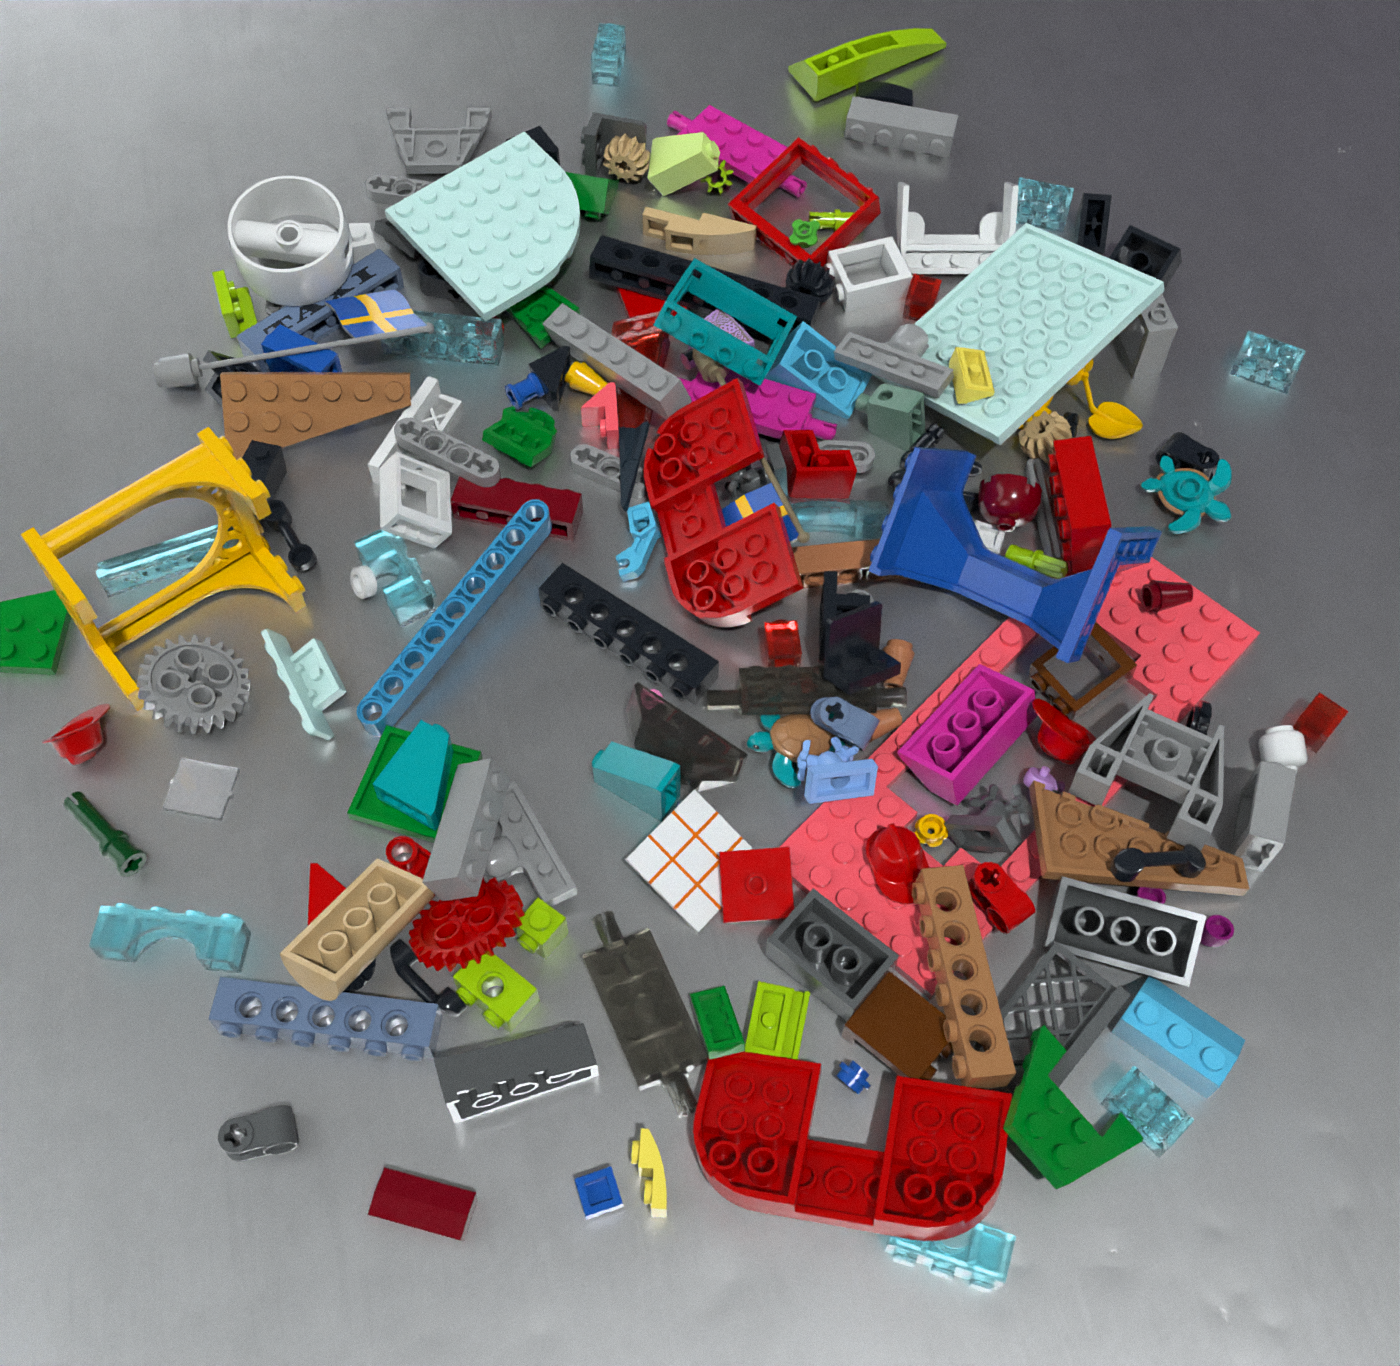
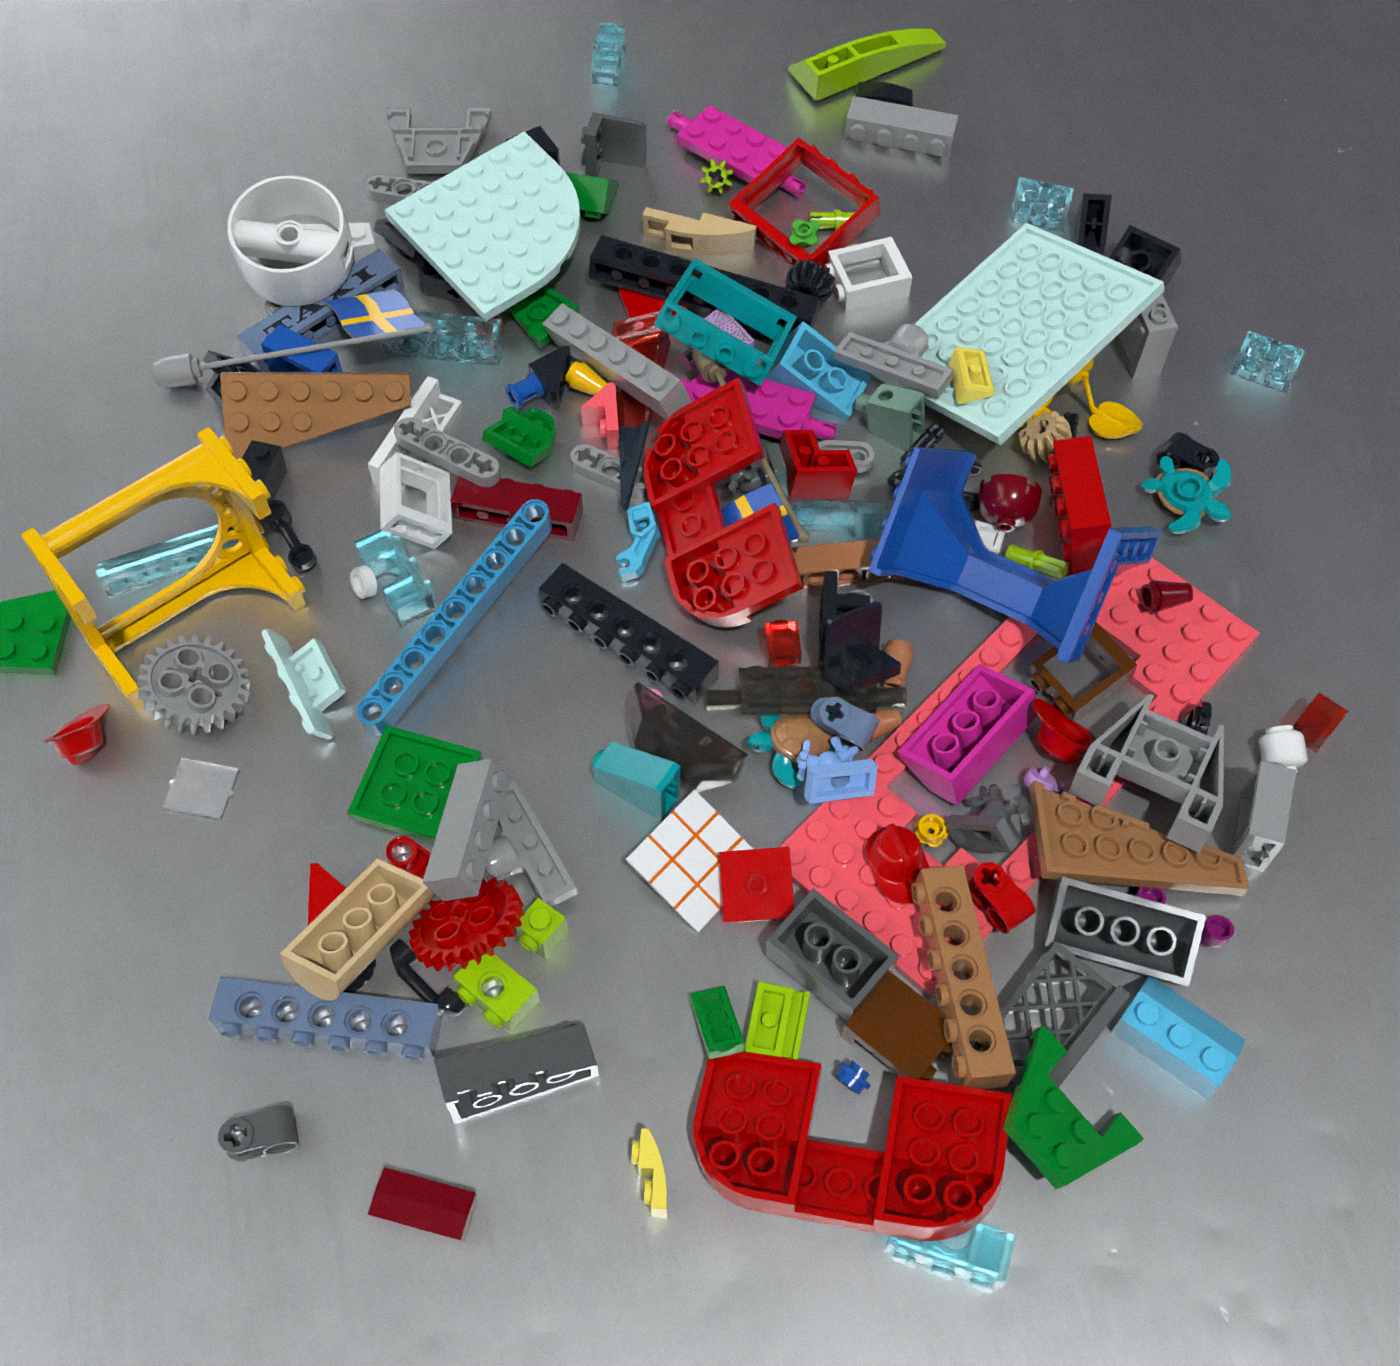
(112, 842): dark green pin -> none
(127, 932): clear light blue arch -> none
(234, 304): lime bracket -> none
(418, 775): teal slope -> none
(598, 1193): blue plate -> none
(626, 158): tan gear -> none
(645, 1011): clear smoke plate -> none
(681, 160): yellowish green slope -> none
(921, 296): clear red brick -> none
(952, 252): white windscreen -> none
(1045, 515): light grey axle -> none
(1131, 861): black bar -> none
(1148, 1110): clear light blue brick -> none

